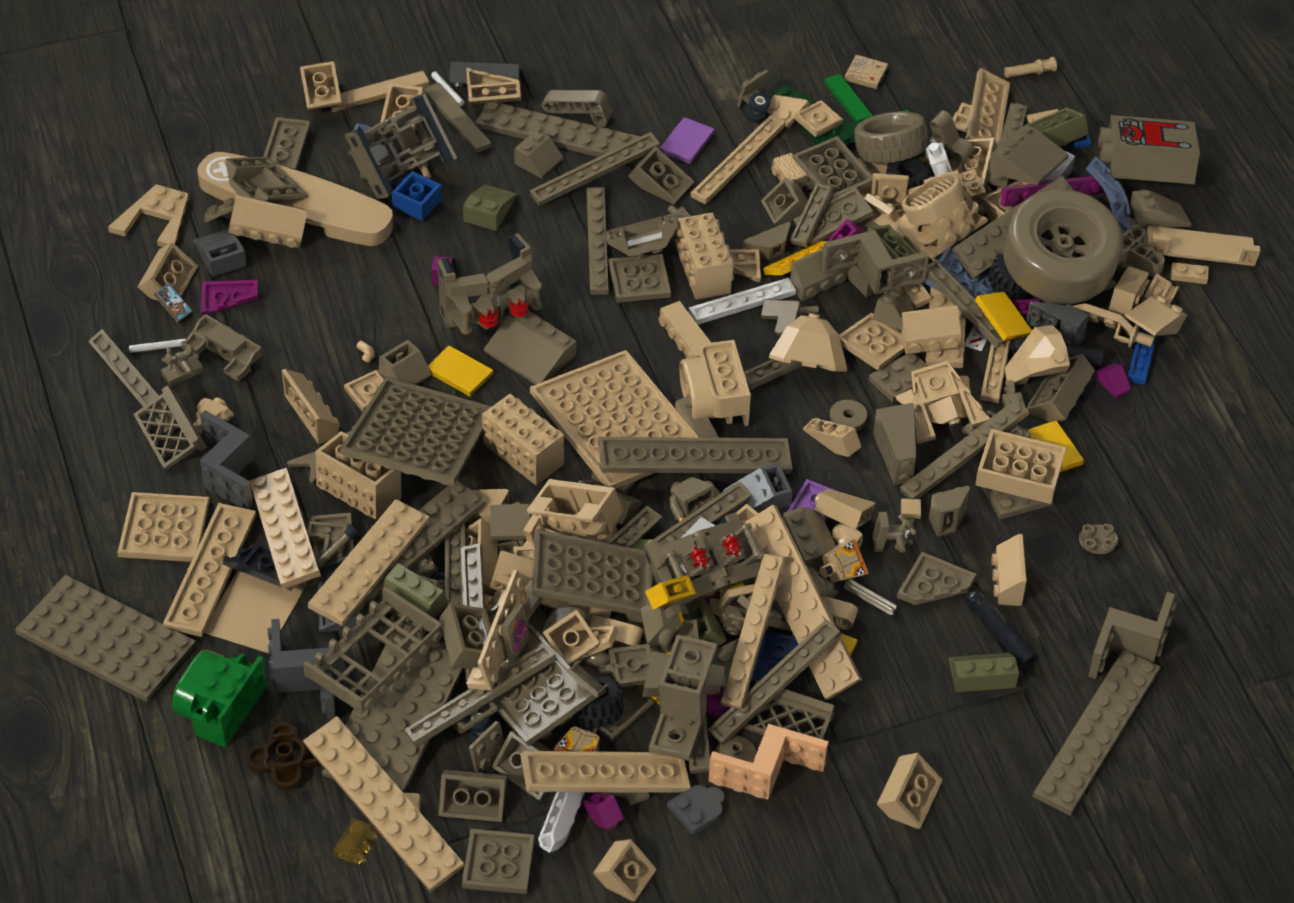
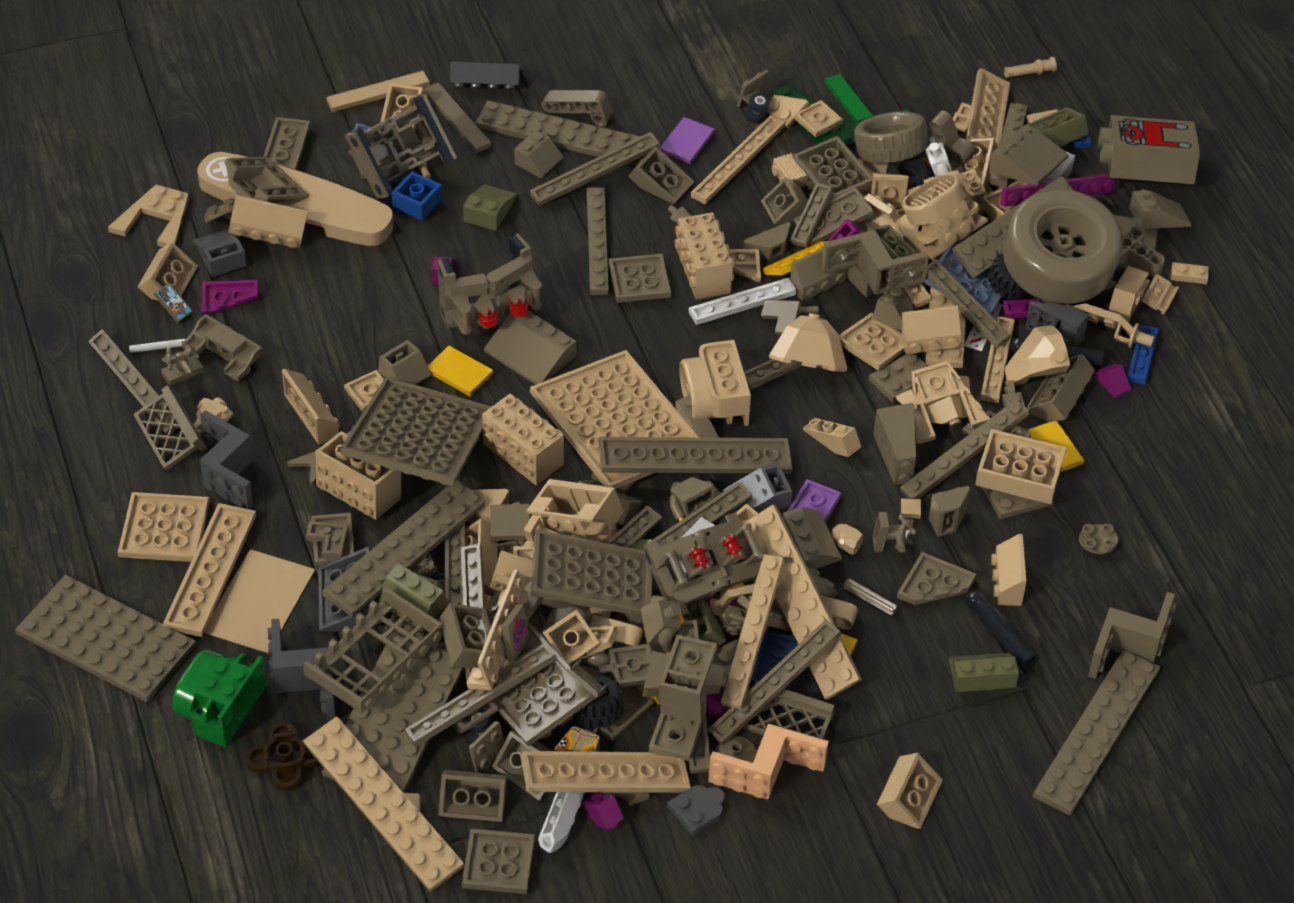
(255, 562): black wing -> none
(284, 528): tan plate -> none
(320, 85): tan slope -> none
(350, 533): dark tan piece -> none
(354, 840): clear yellow plate -> none
(367, 349): tan arm -> none
(368, 562): tan plate -> none
(448, 89): white bar -> none
(491, 88): tan wedge -> none
(625, 869): tan slope -> none
(643, 236): dark tan slope -> none
(670, 592): yellow slope -> none
(682, 329): tan brick -> none
(843, 562): tan torso -> none
(844, 507): tan slope -> none
(852, 408): dark tan tile -> none
(866, 71): tan tile -> none
(1003, 316): yellow tile -> none
(1114, 192): sand blue tile -> none
(1157, 316): tan slope -> none
(1203, 245): tan bracket -> none

